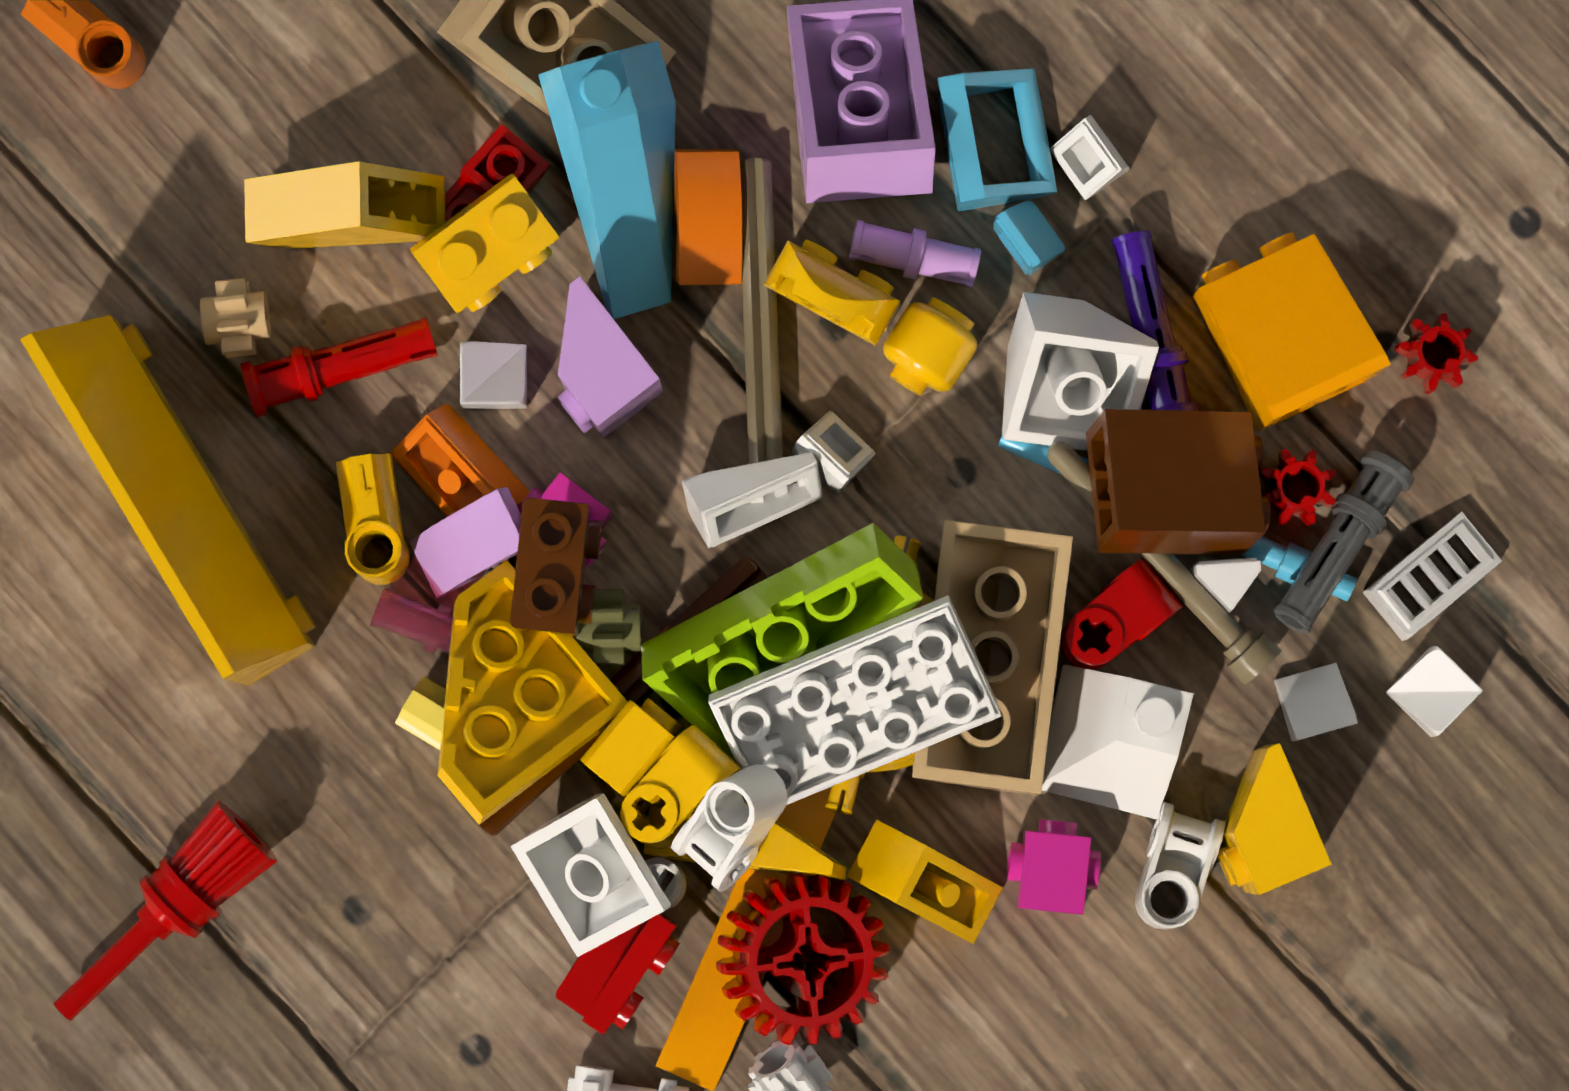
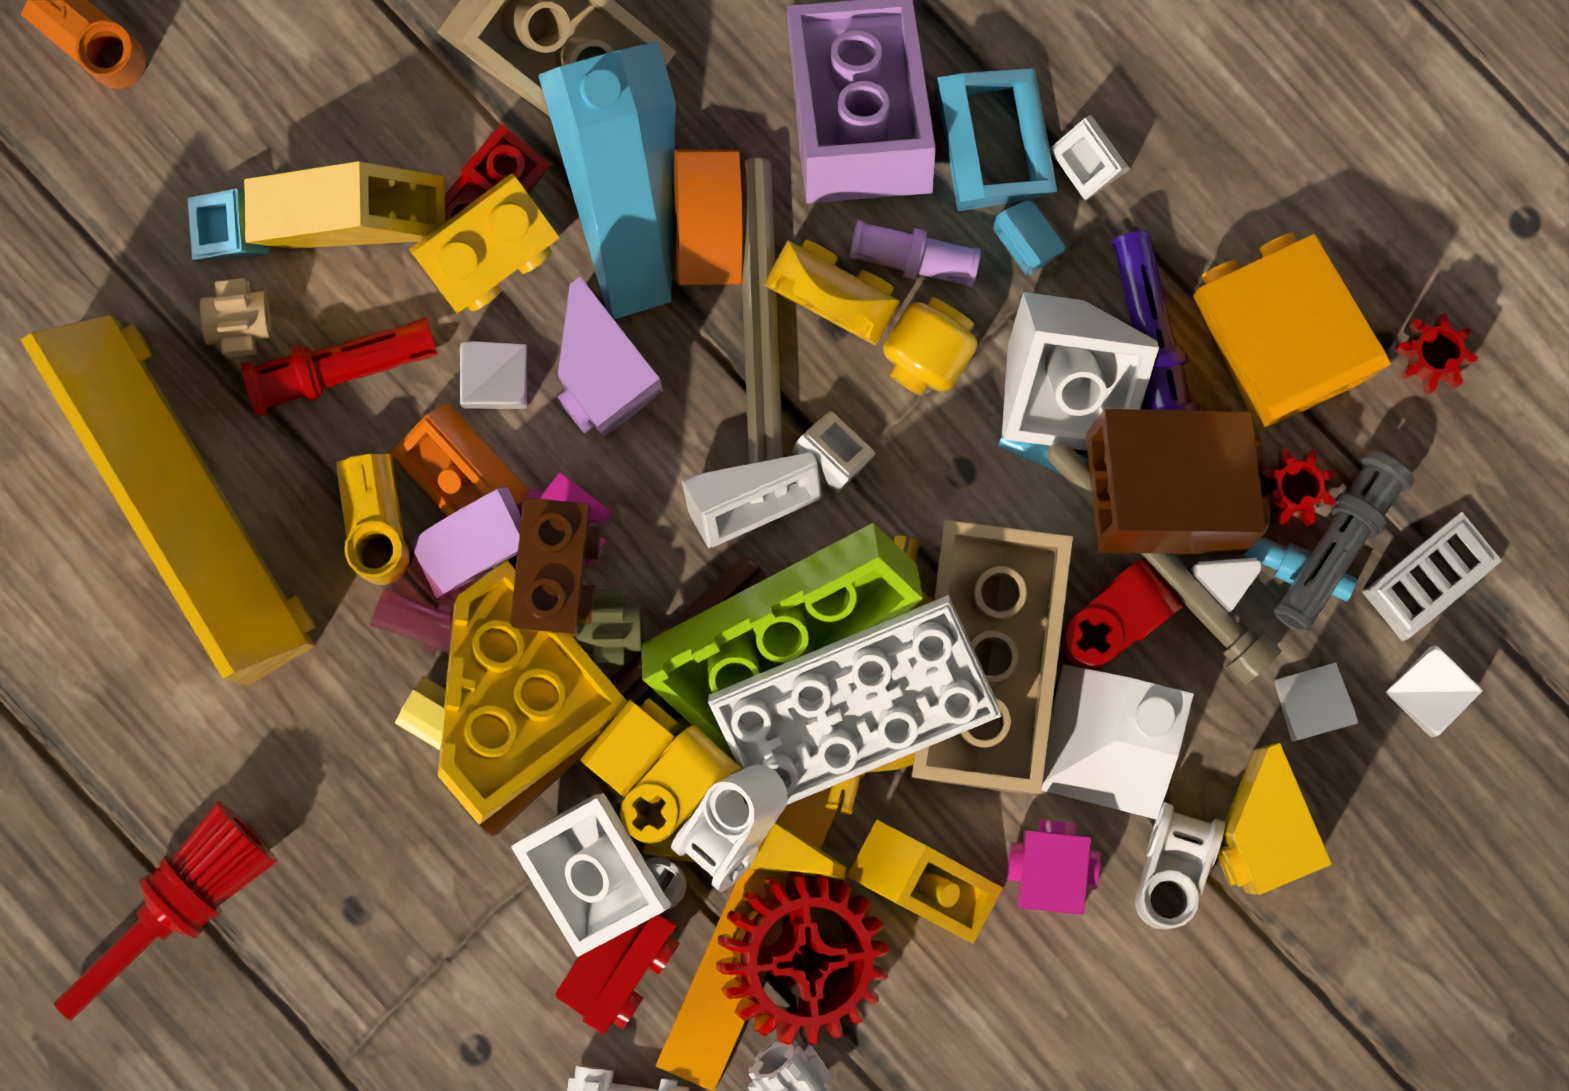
(219, 227): none -> medium azure slope

